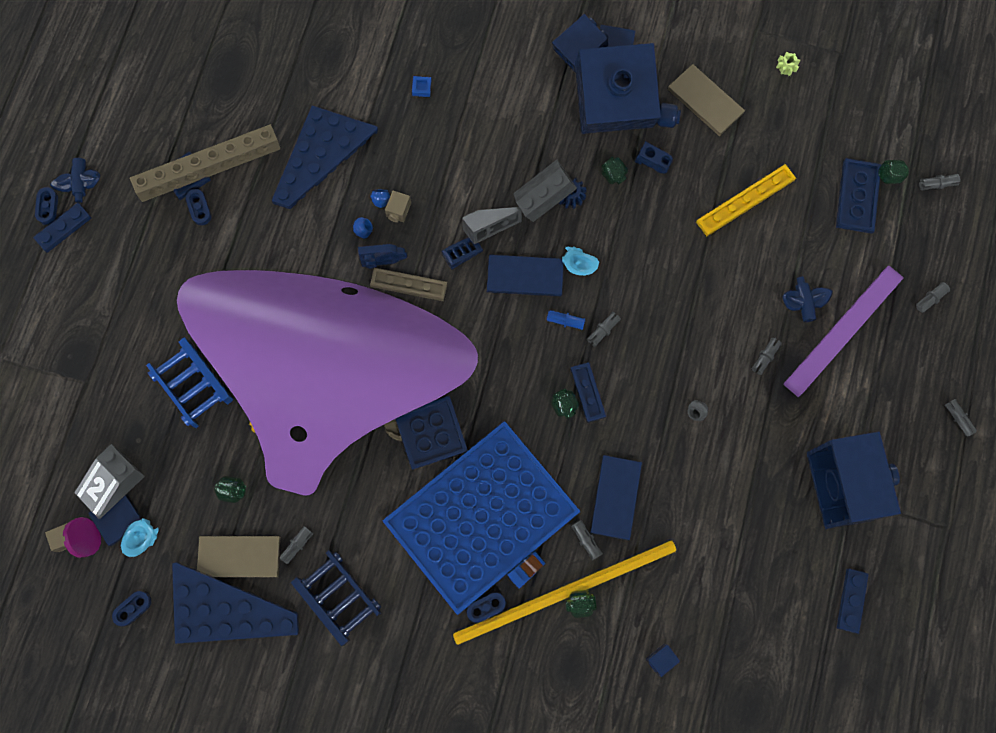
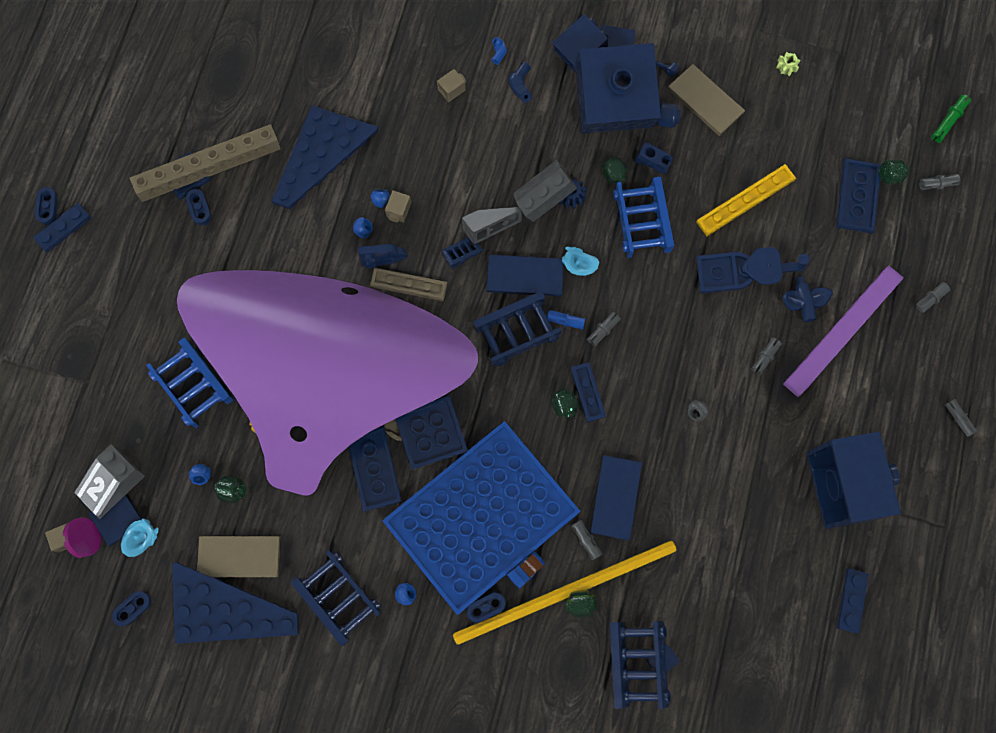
(77, 180): dark blue plant -> none
(199, 474): none -> blue piece
(296, 544): dark grey axle -> none
(375, 471): none -> dark blue tile
(405, 594): none -> blue piece
(421, 86): blue plate -> none
(451, 85): none -> dark tan brick
(500, 49): none -> blue arm
(517, 84): none -> dark blue arm
(518, 310): none -> dark blue fence
(622, 675): none -> dark blue fence
(658, 206): none -> blue fence
(670, 70): none -> dark blue hand
(724, 270): none -> dark blue plate
(954, 113): none -> green pin

